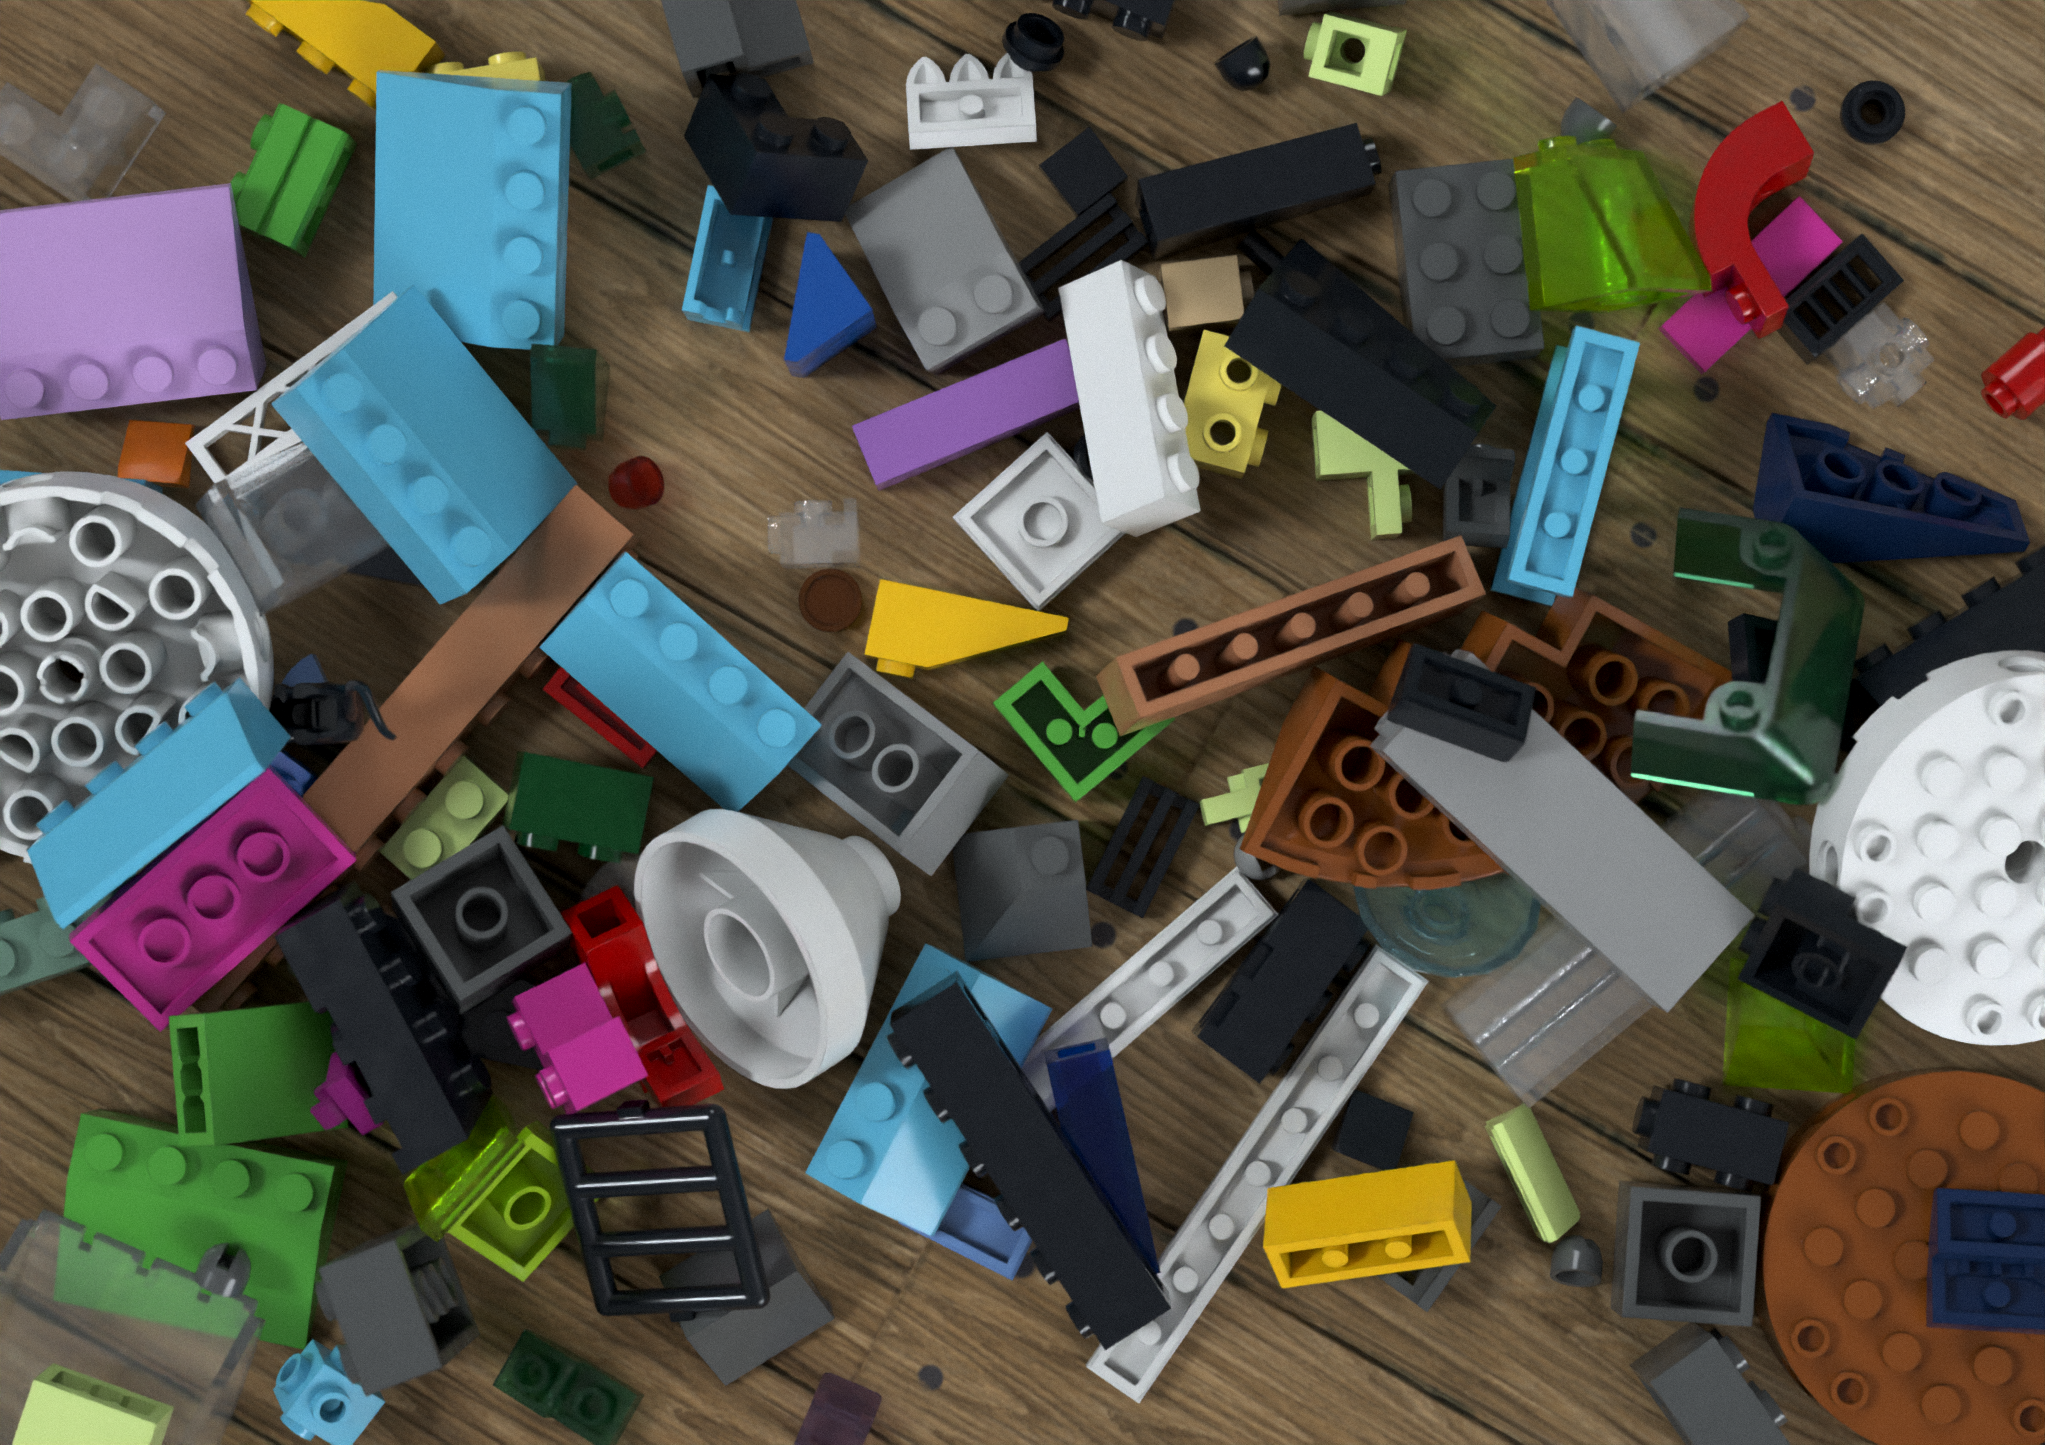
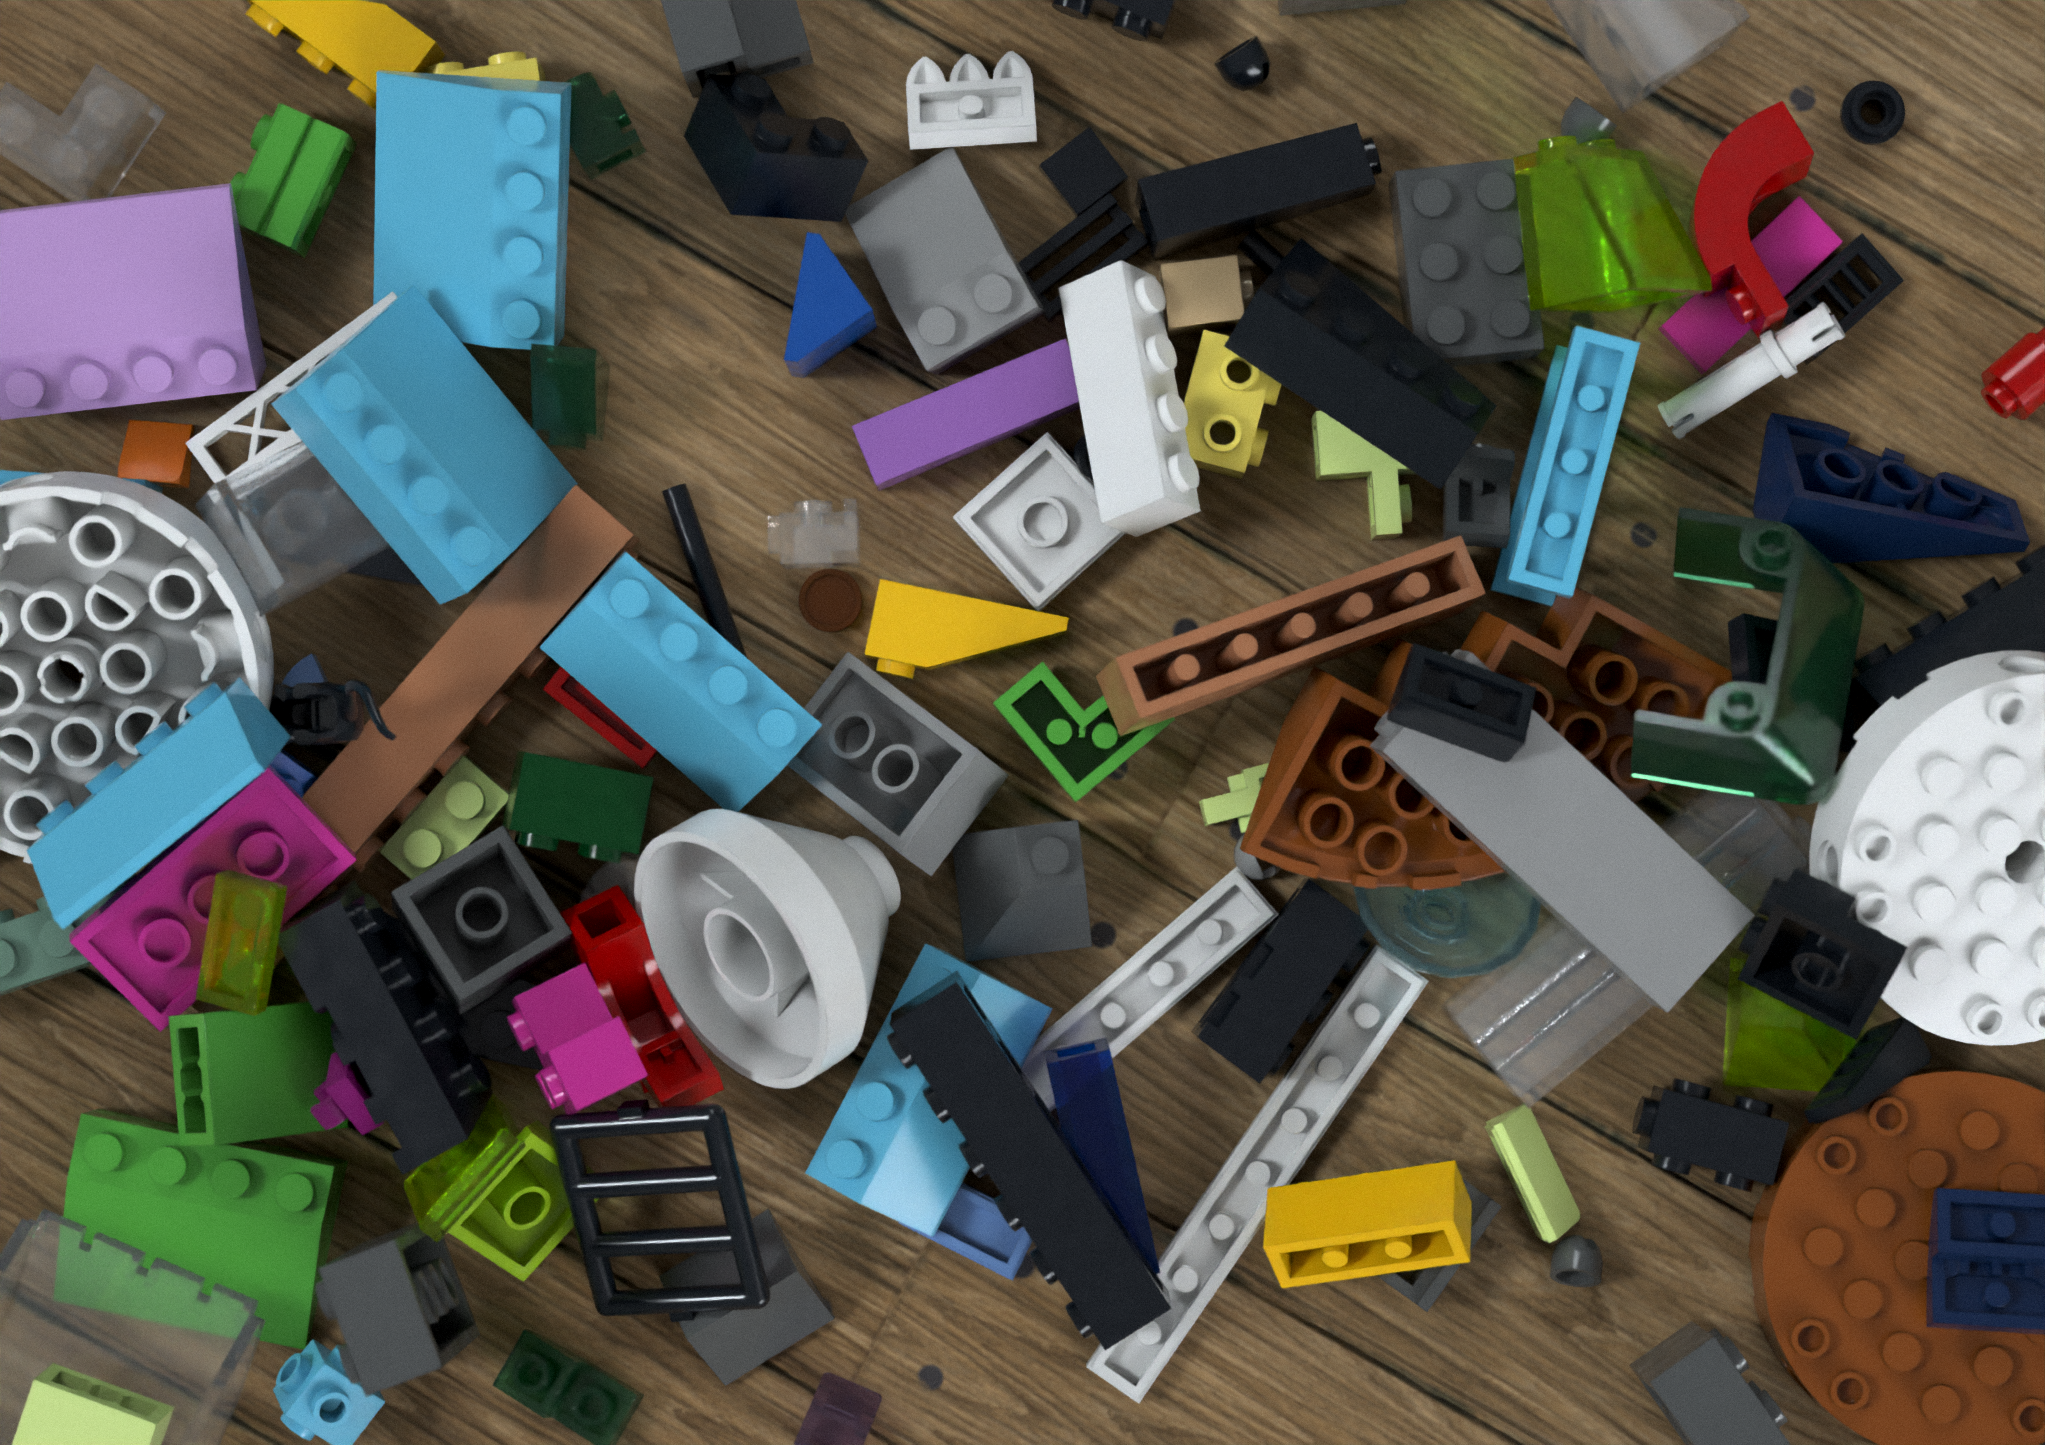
(223, 1272): dark grey hinge -> none
(241, 942): none -> clear neon green plate
(636, 483): clear red hinge -> none
(701, 564): none -> black bar
(726, 266): medium azure hinge -> none
(1034, 42): black plate -> none
(1166, 798): black tile -> none
(1372, 1131): black slope -> none
(1377, 68): yellowish green brick -> none
(1685, 1253): dark grey brick -> none
(1772, 357): none -> white pin
(1859, 363): clear brick -> none
(1871, 1067): none -> black slope

